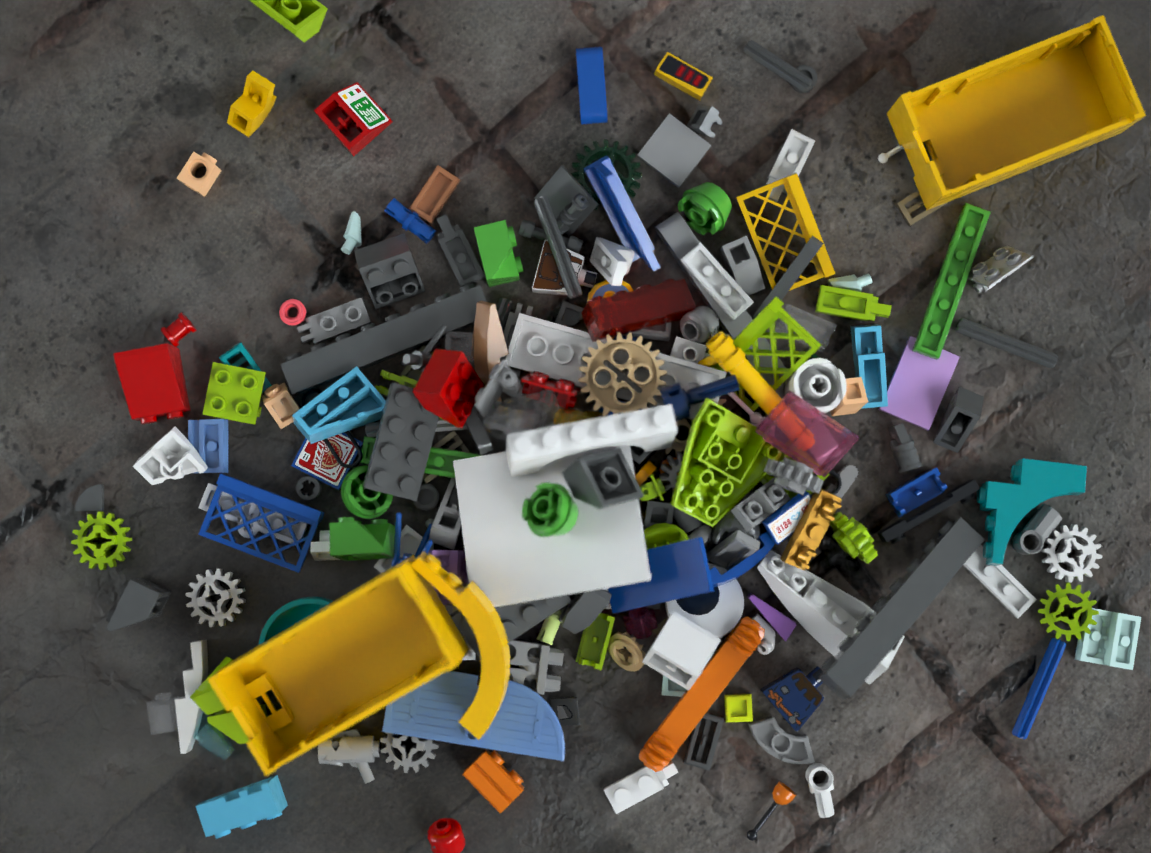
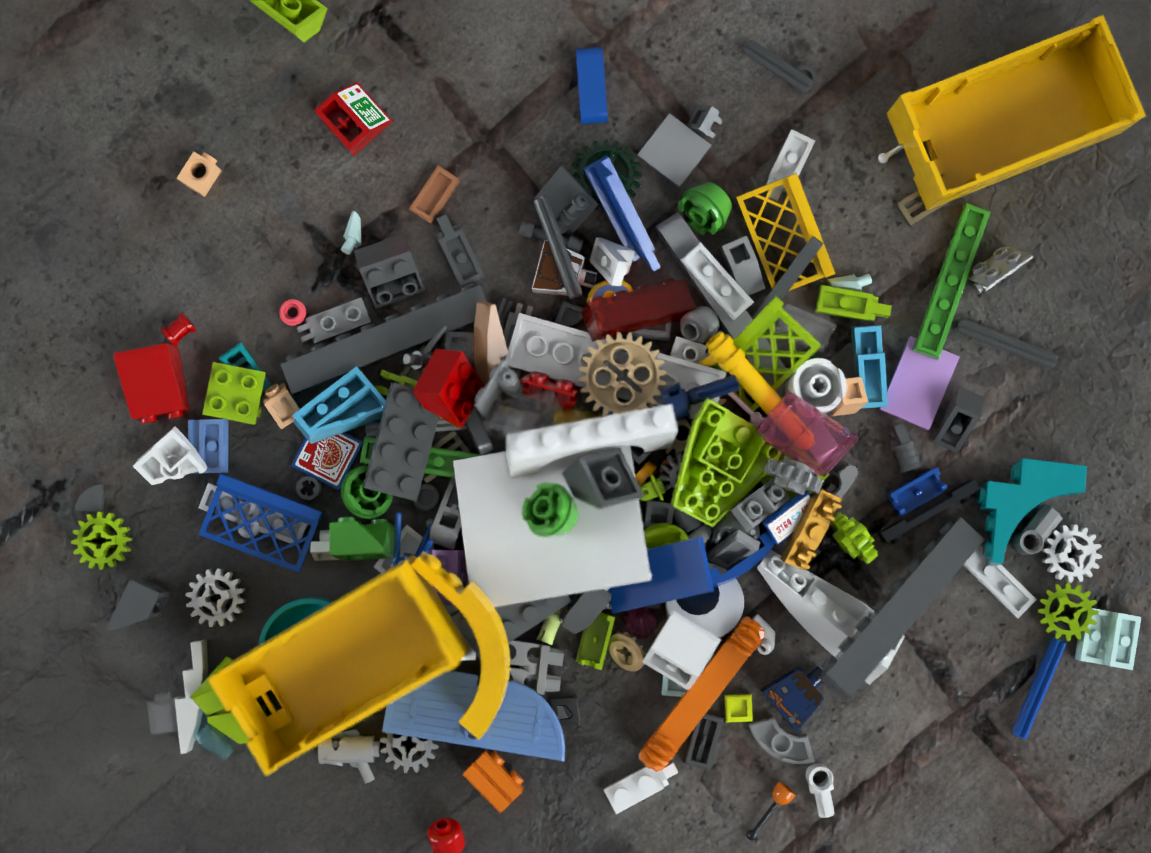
(242, 807): medium azure wedge -> none
(253, 105): yellow brick -> none
(328, 443): black piece -> none
(410, 221): blue pin -> none
(496, 252): bright green slope -> none
(683, 76): slope -> none
(778, 621): medium lavender slope -> none

